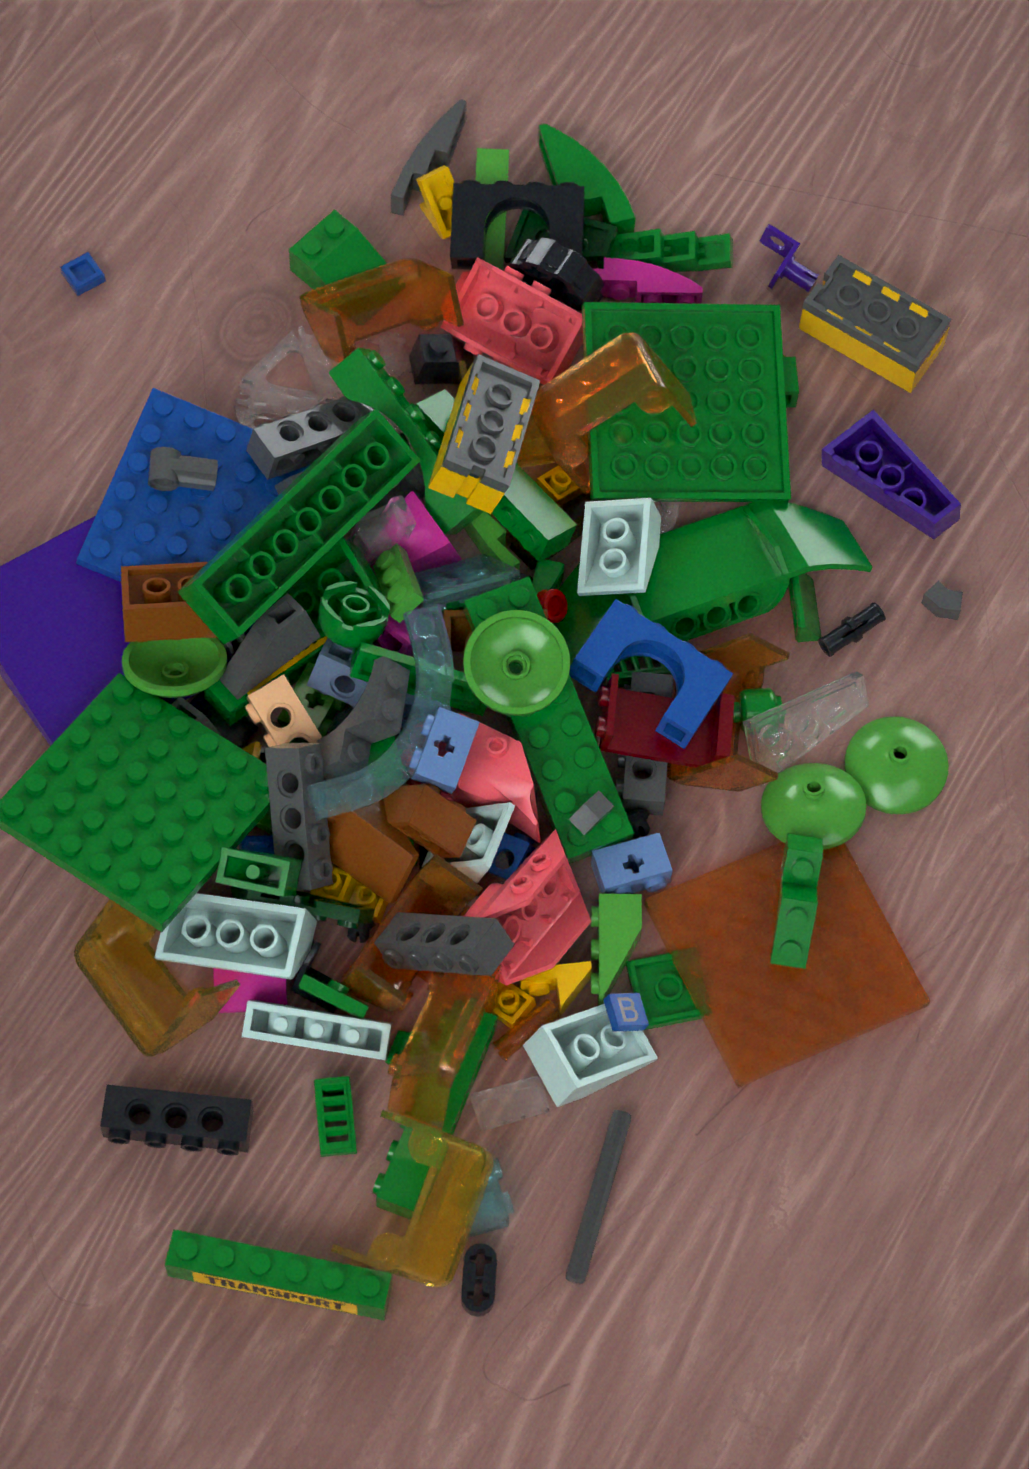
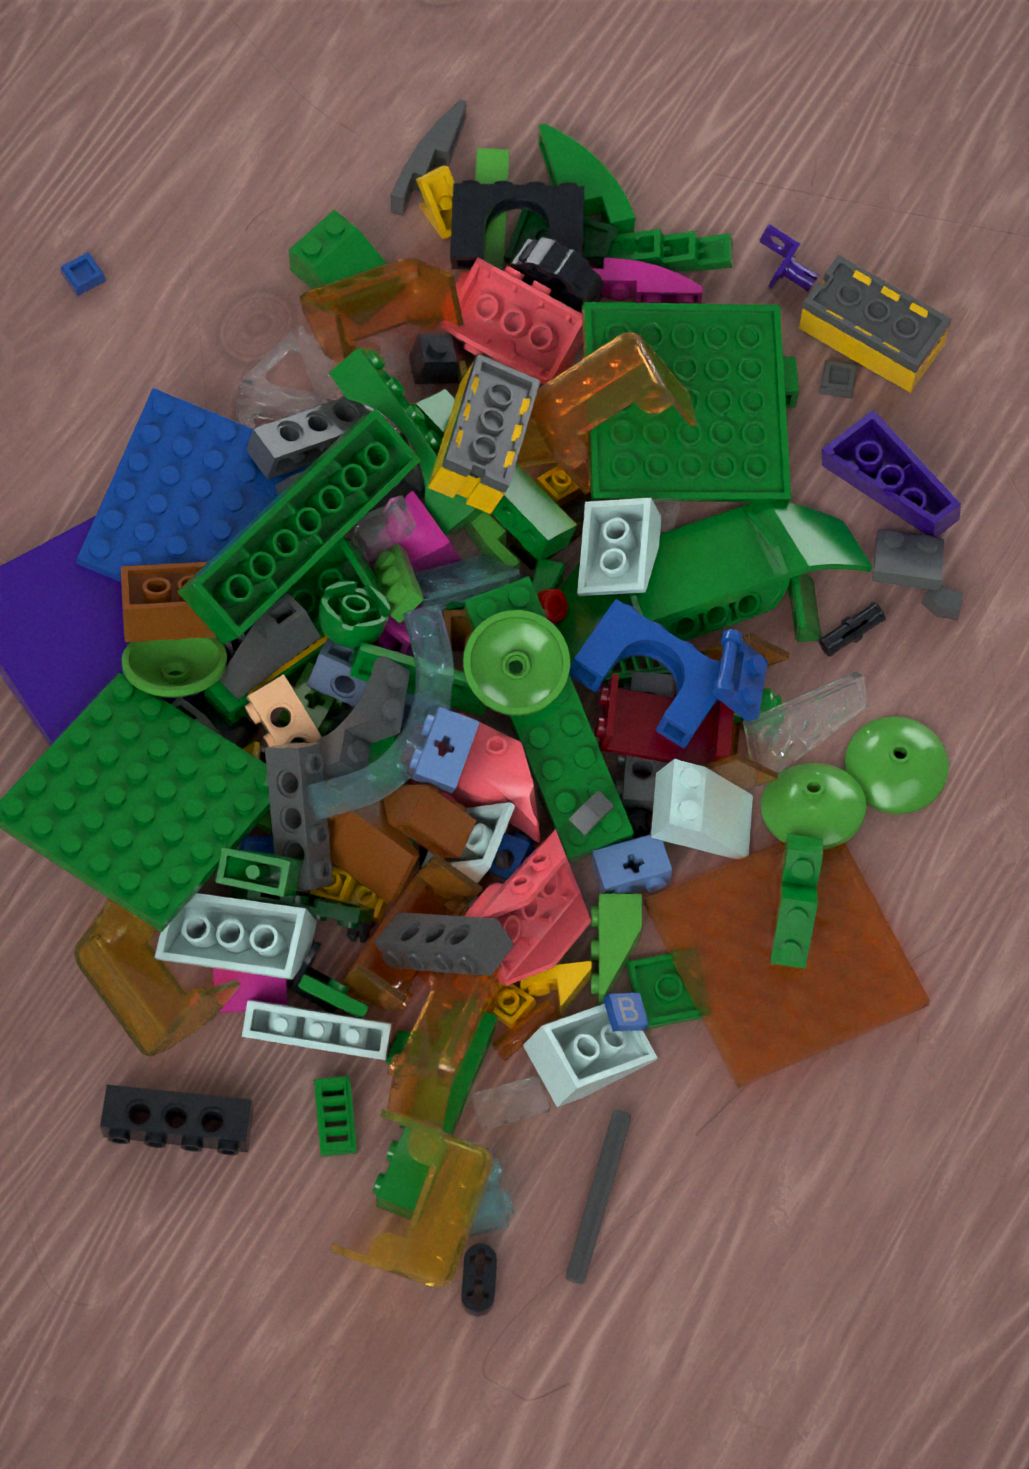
(172, 470): dark grey piece -> none
(279, 1274): green brick -> none
(701, 810): none -> light aqua slope
(740, 676): none -> blue plate
(838, 379): none -> dark grey tile
(908, 560): none -> dark grey plate

